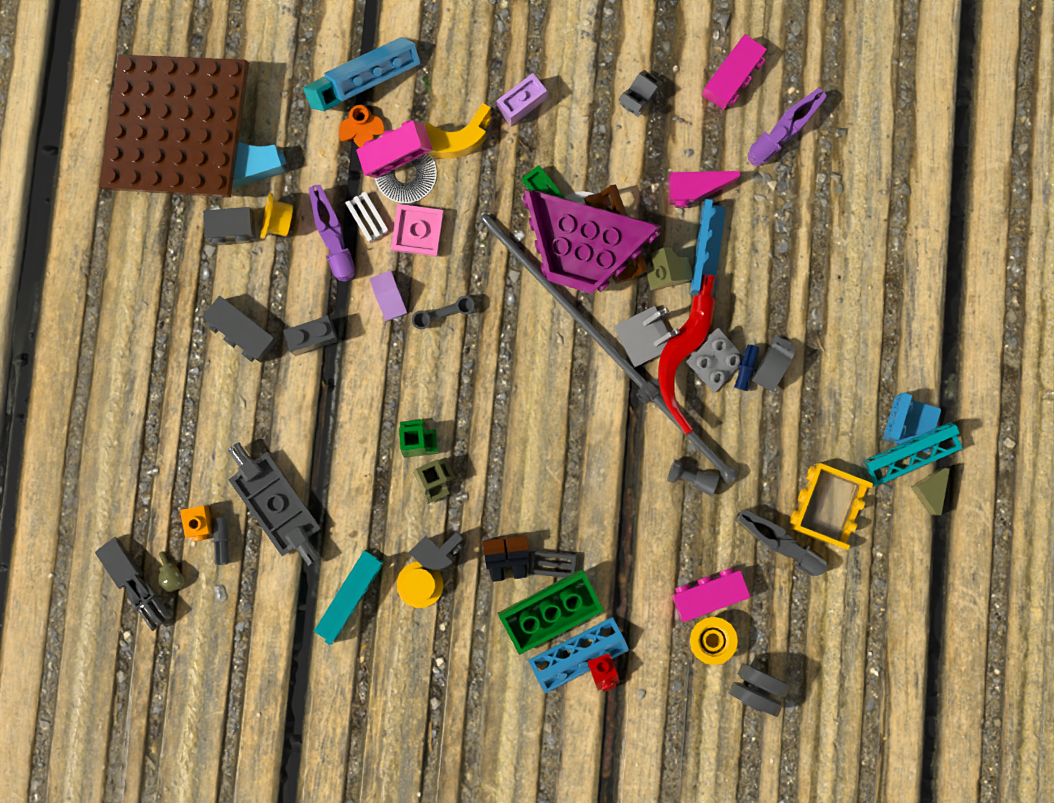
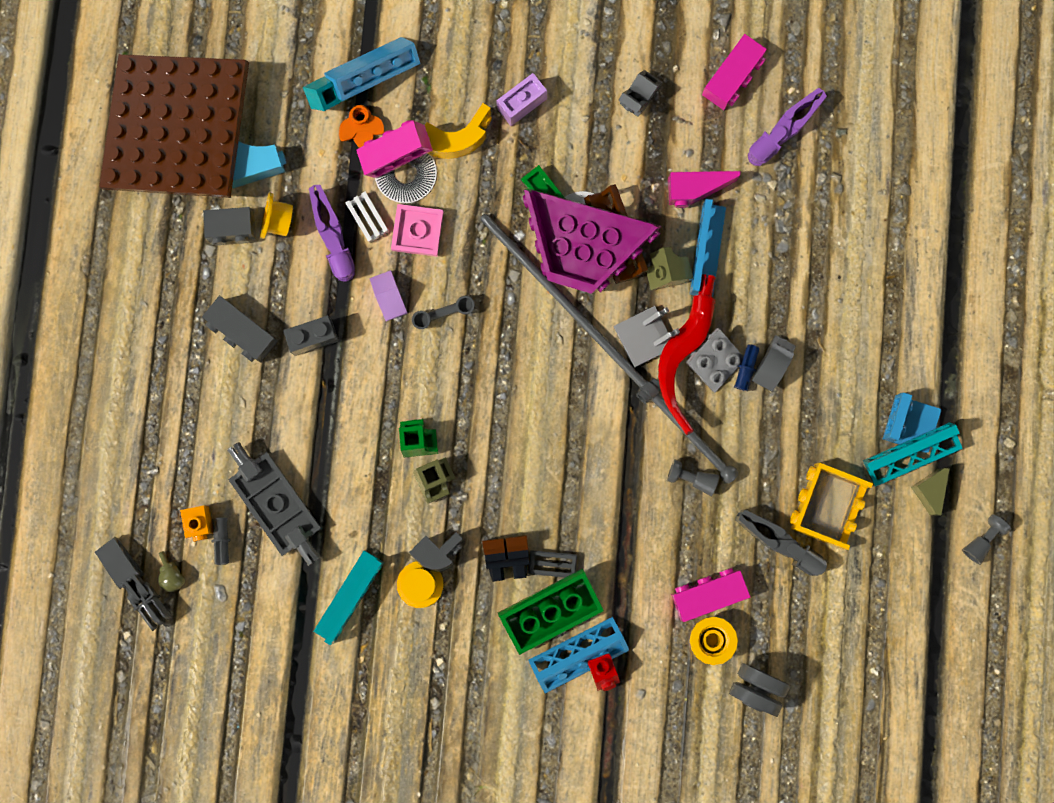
(980, 546): none -> dark grey piece

